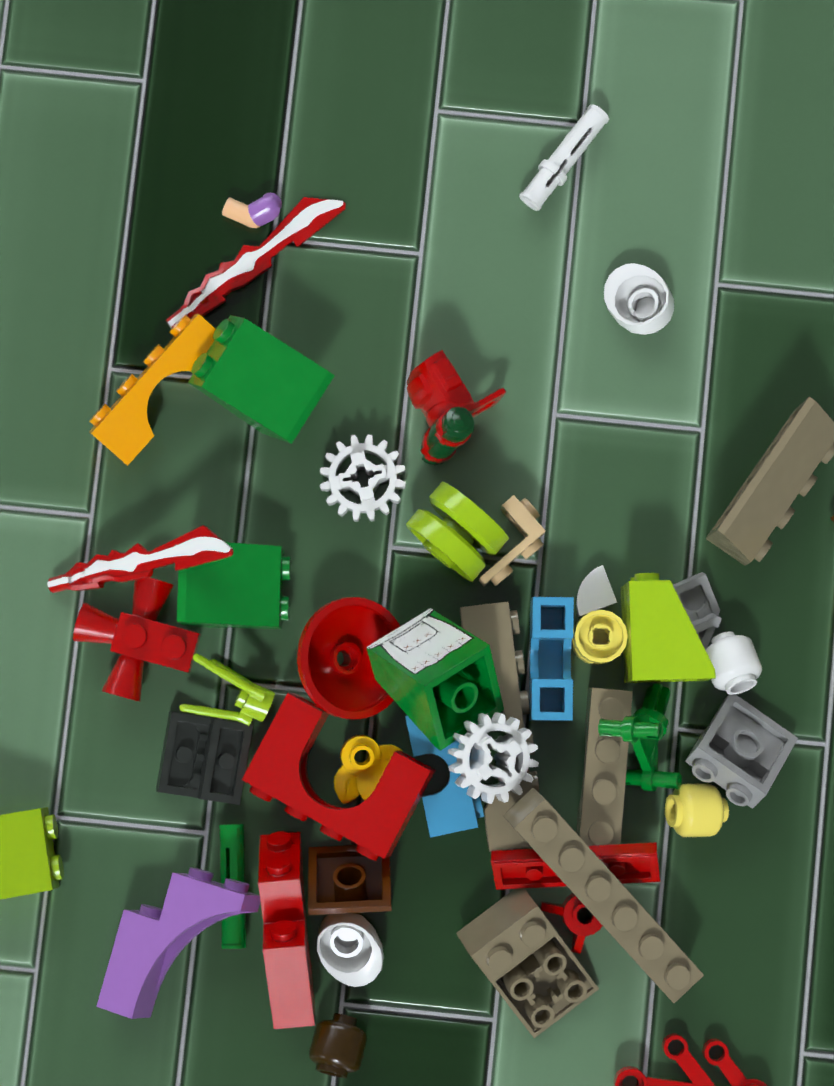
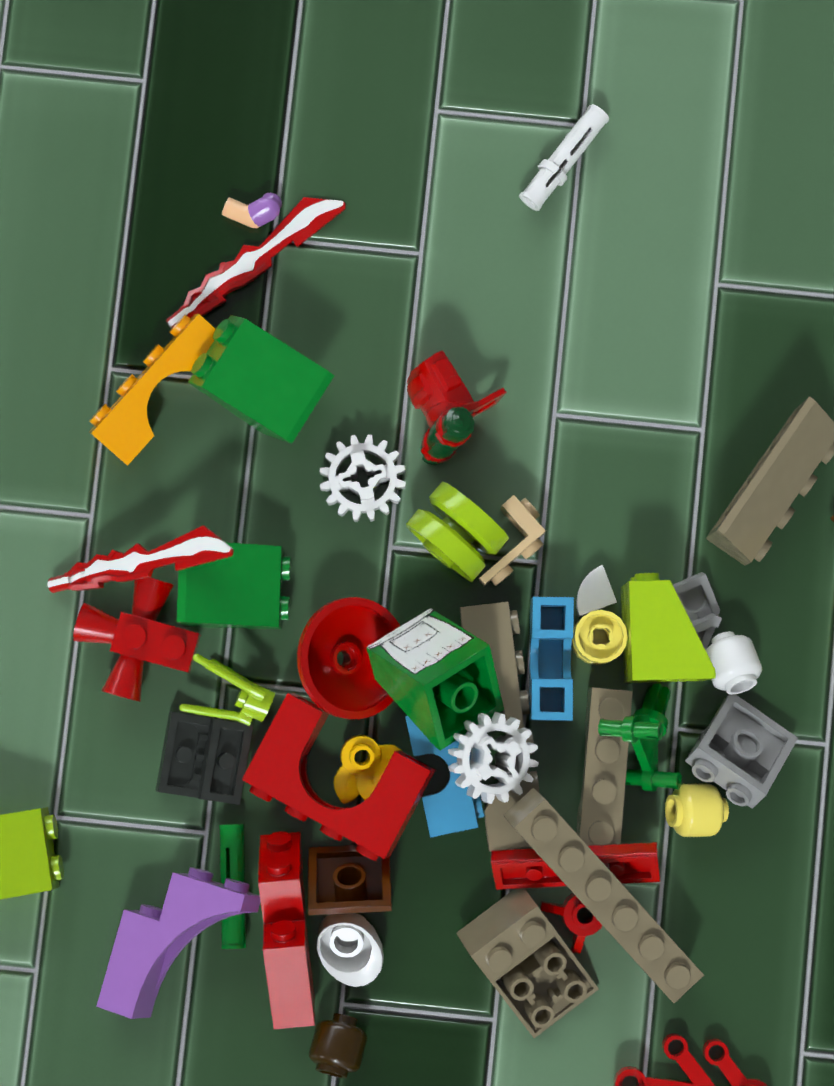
(638, 299): white hat -> none

